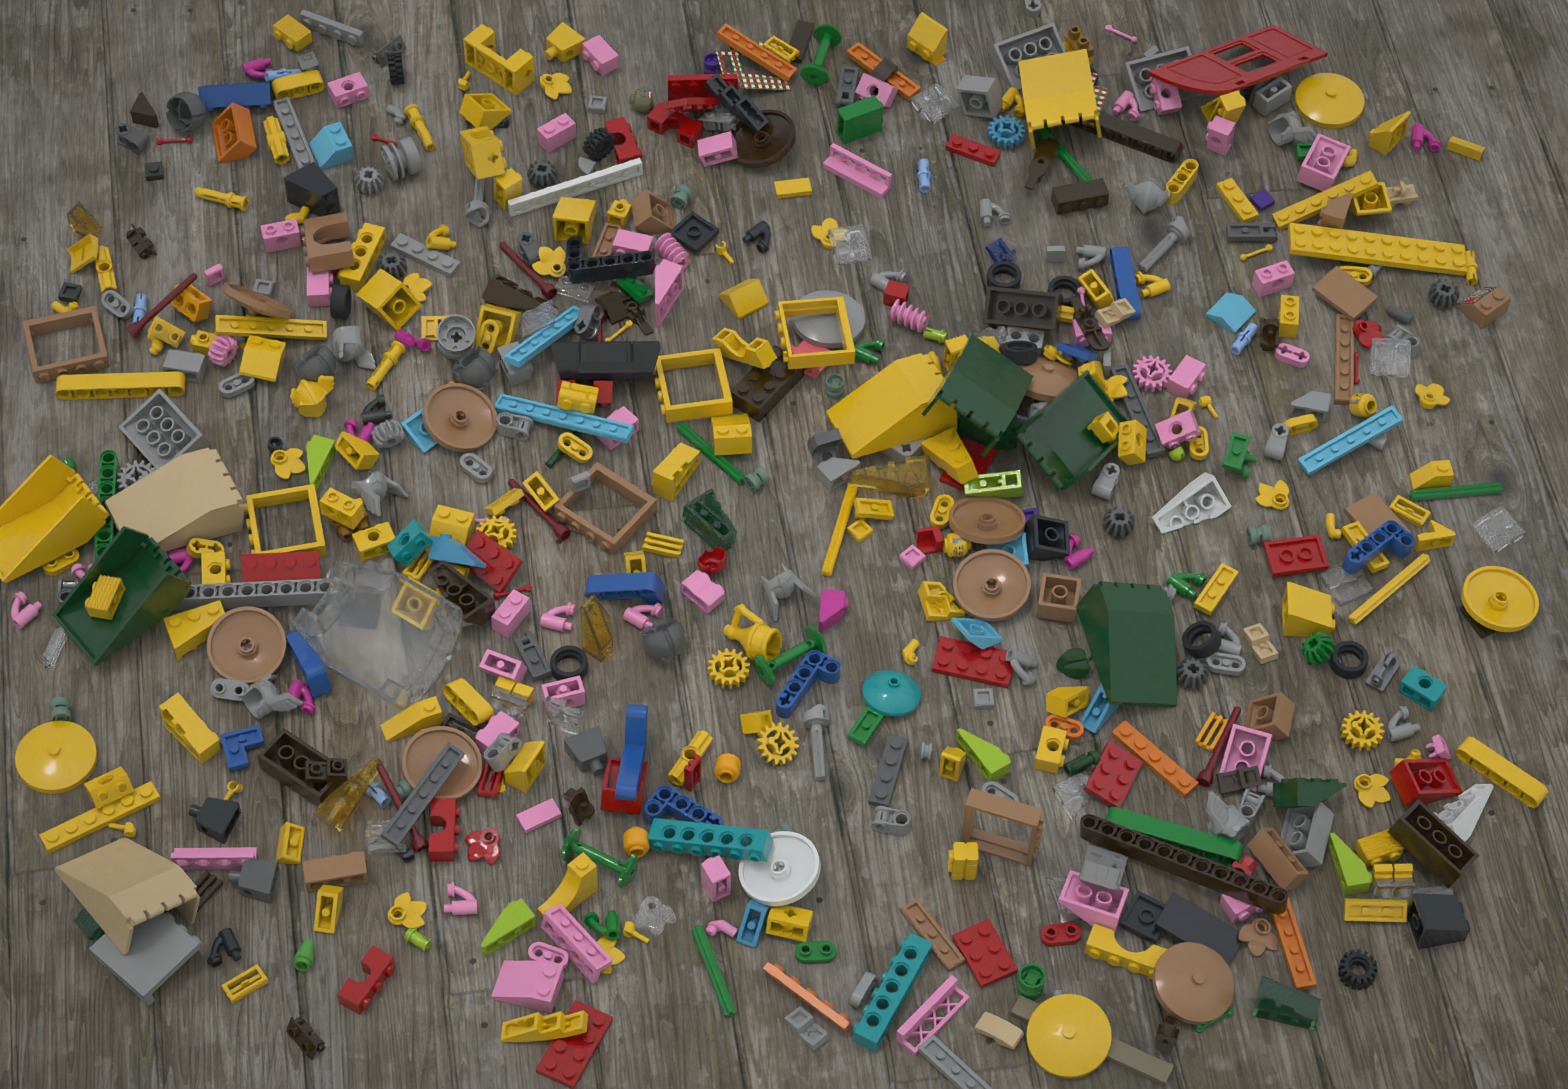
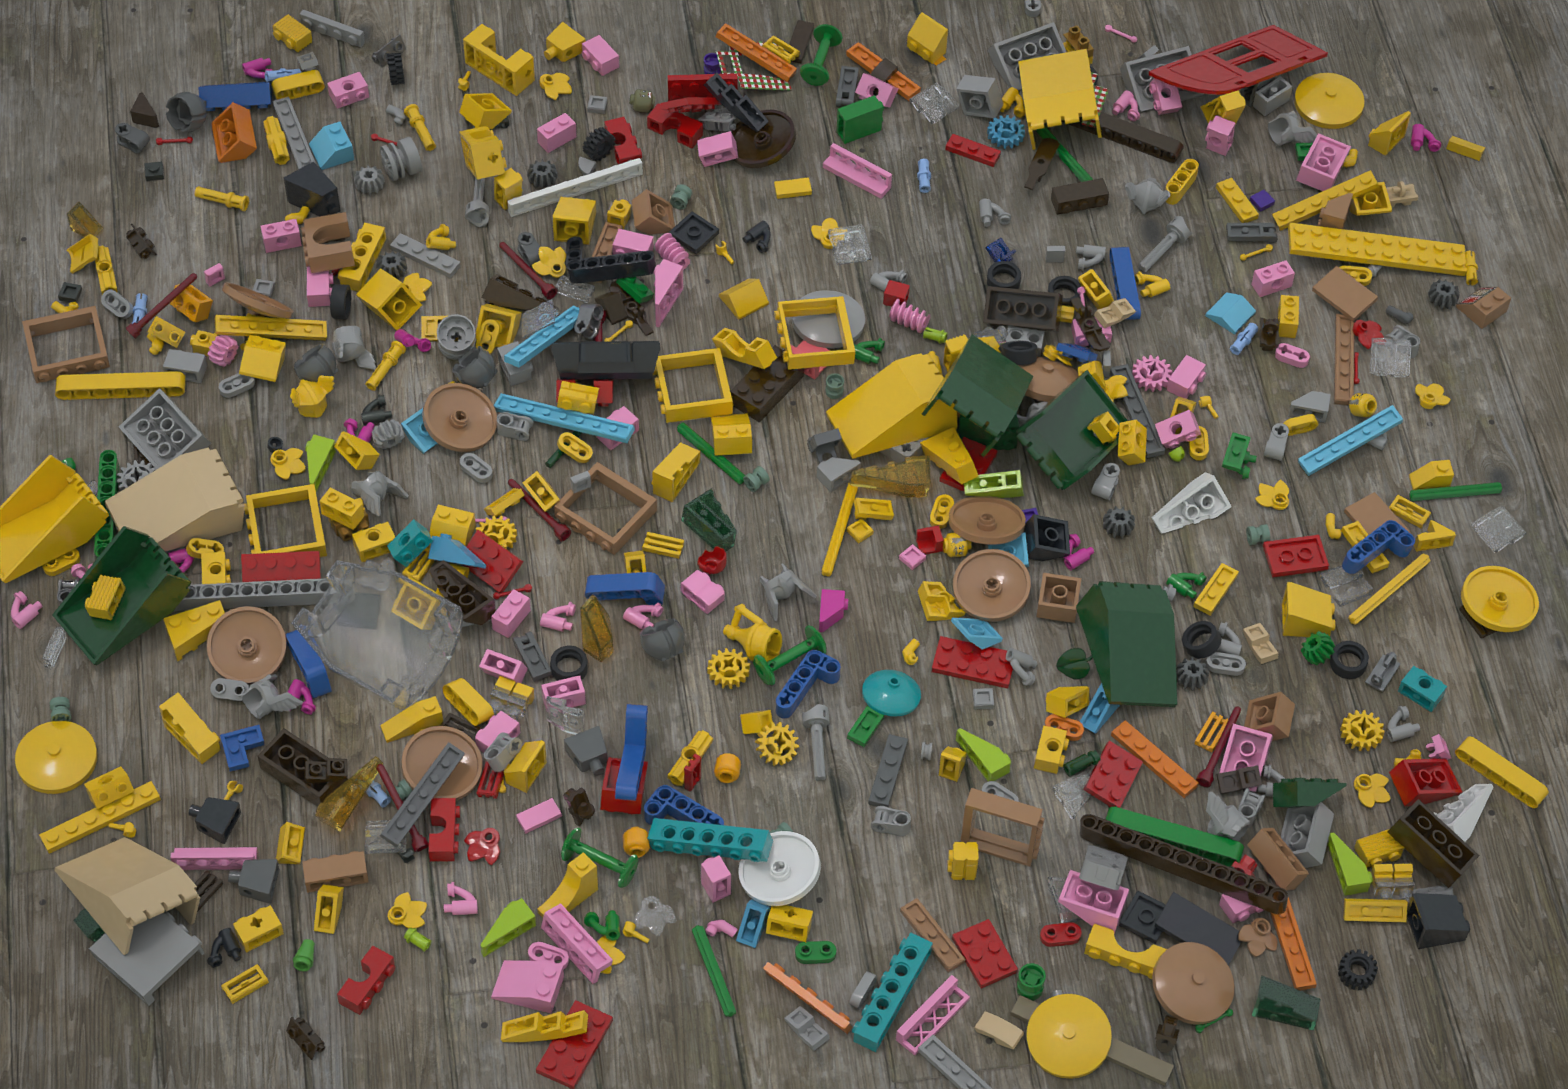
(268, 928): none -> yellow brick

